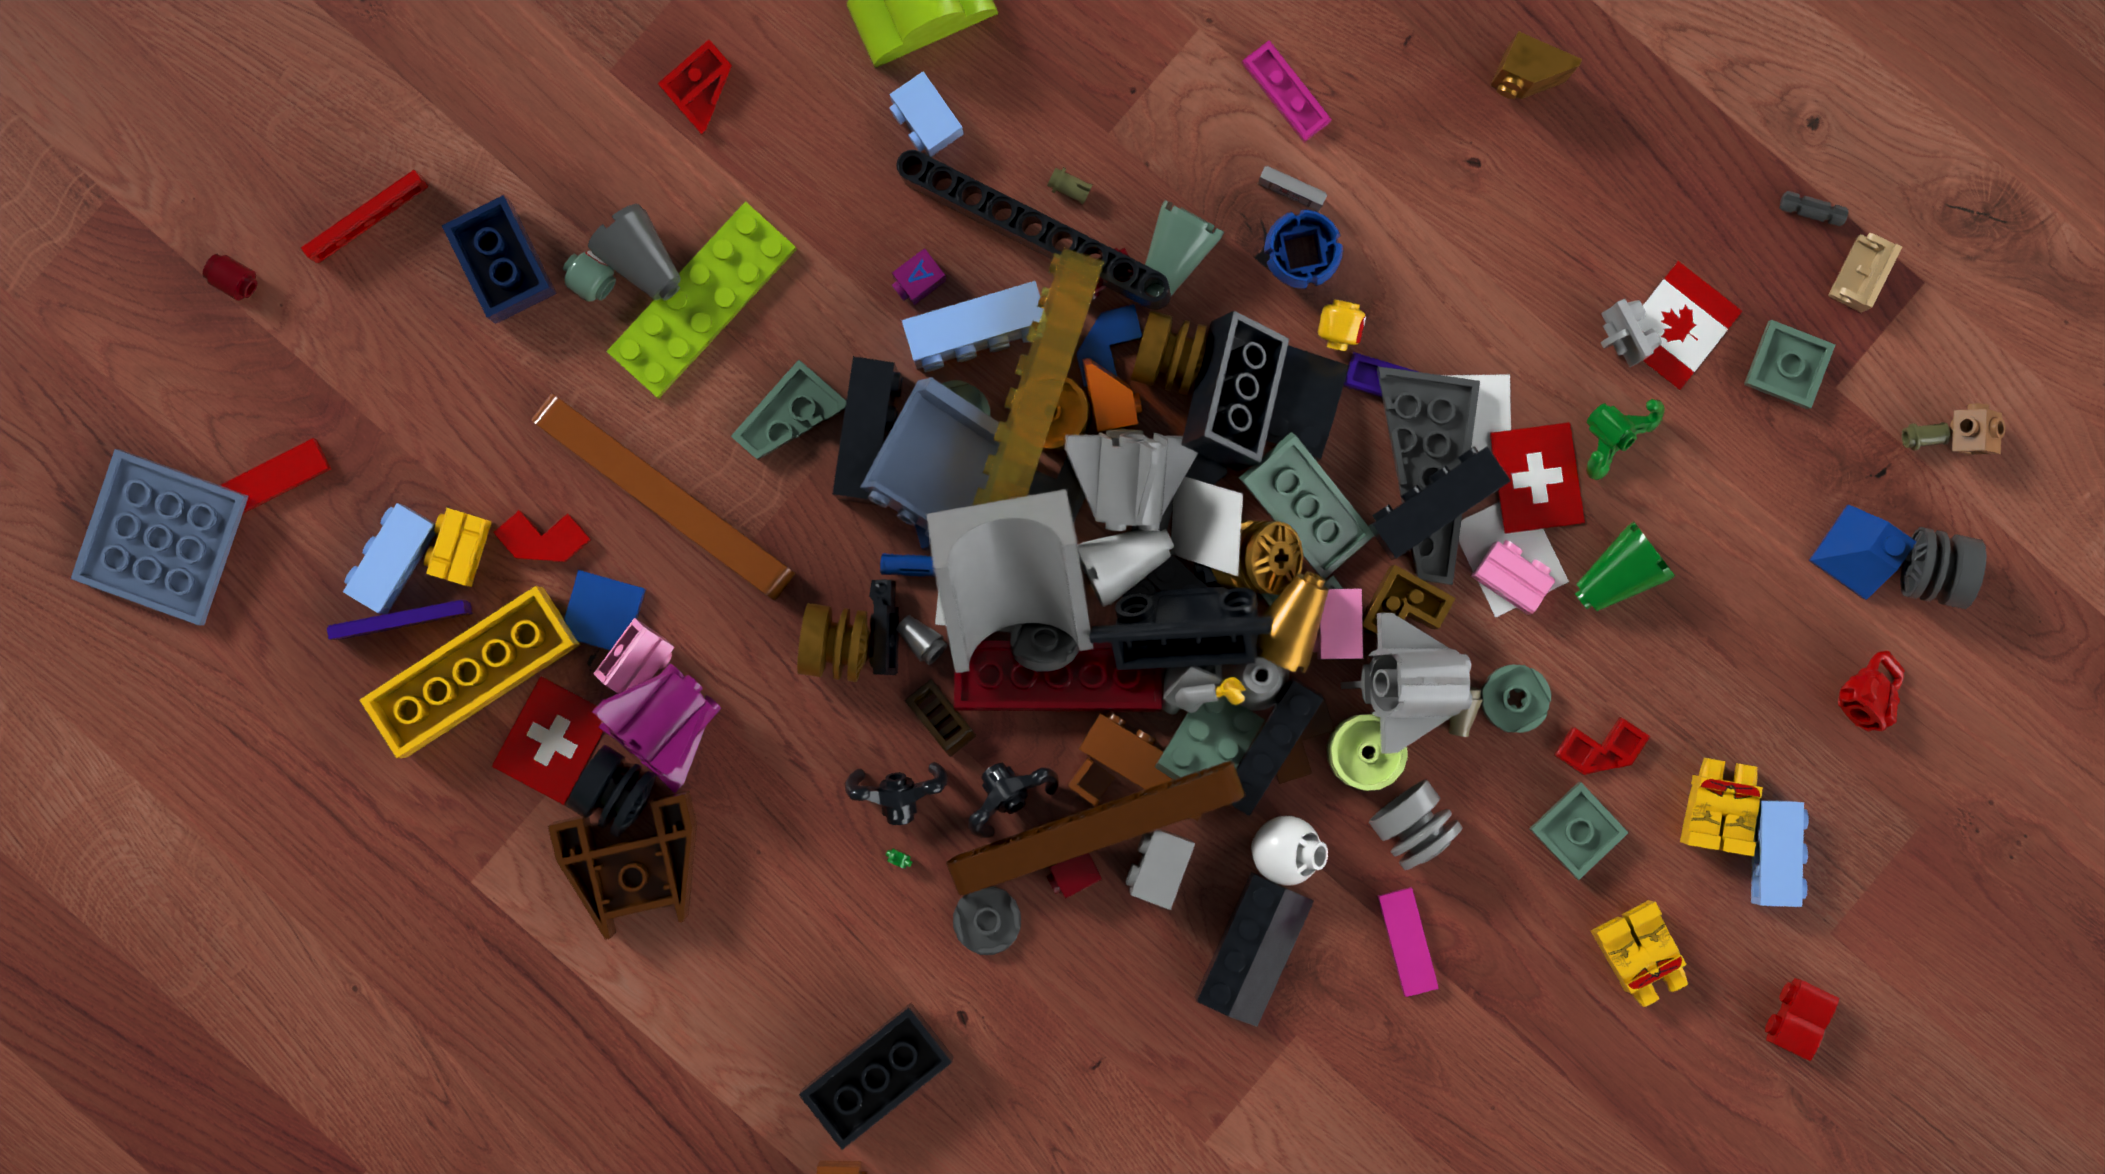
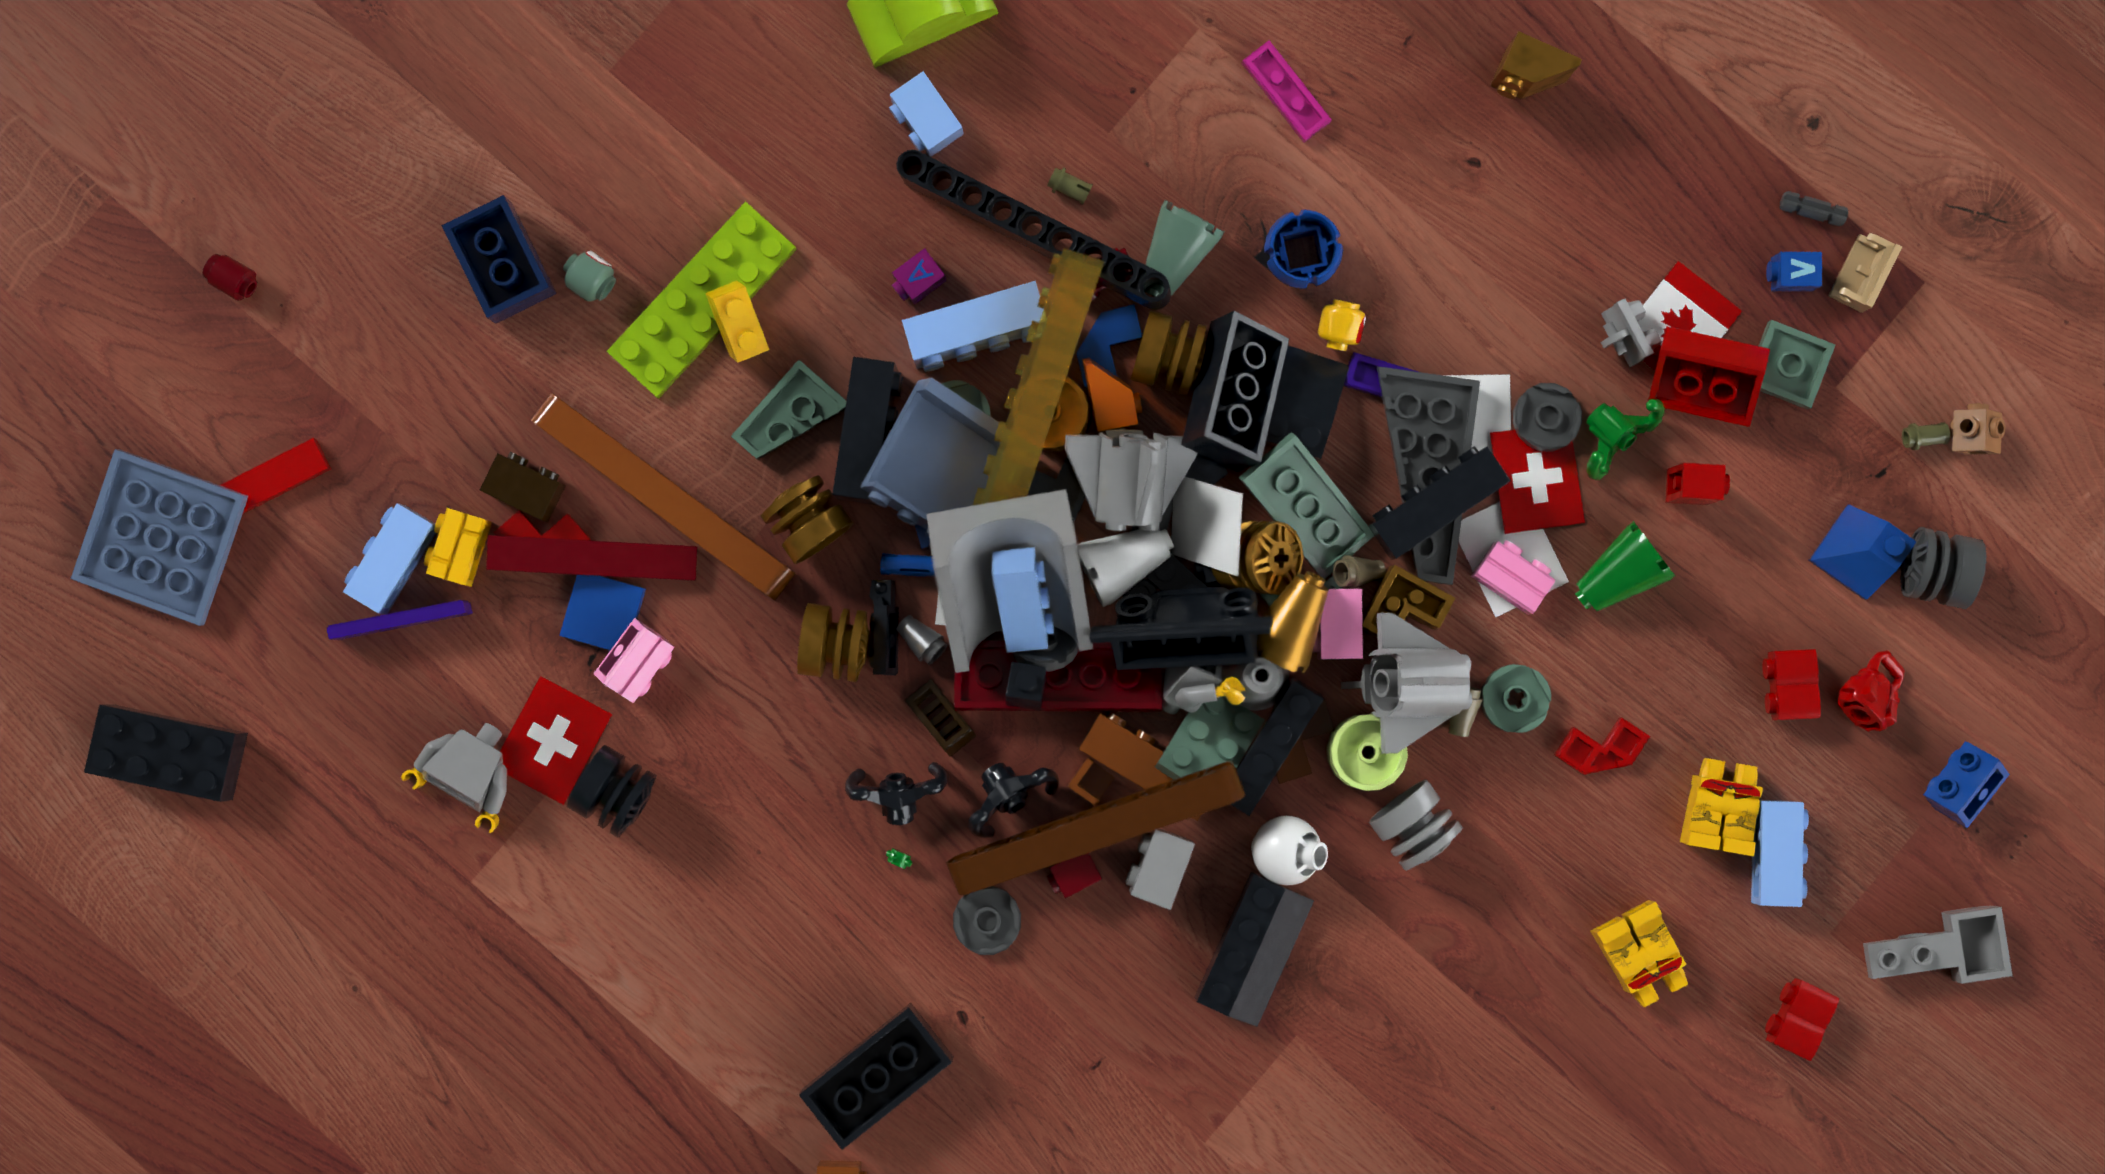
(165, 752): none -> black brick
(365, 217): red tile -> none
(466, 770): none -> light grey torso
(469, 672): yellow brick -> none
(523, 487): none -> dark brown brick
(591, 558): none -> dark red tile
(631, 873): reddish brown wedge -> none
(636, 252): dark grey cone -> none
(660, 723): magenta brick -> none
(698, 84): red wing -> none
(737, 321): none -> yellow brick
(806, 519): none -> pearl gold wheel
(1022, 599): none -> light blue brick
(1026, 686): none -> black brick
(1292, 188): light grey tile -> none
(1356, 571): none -> dark tan cone
(1408, 942): dark pink tile -> none
(1547, 417): none -> dark grey tile
(1578, 830): sand green plate -> none
(1696, 483): none -> red brick
(1709, 376): none -> red slope
(1792, 684): none -> red brick
(1795, 271): none -> blue brick
(1966, 784): none -> blue brick
(1970, 945): none -> light grey plate

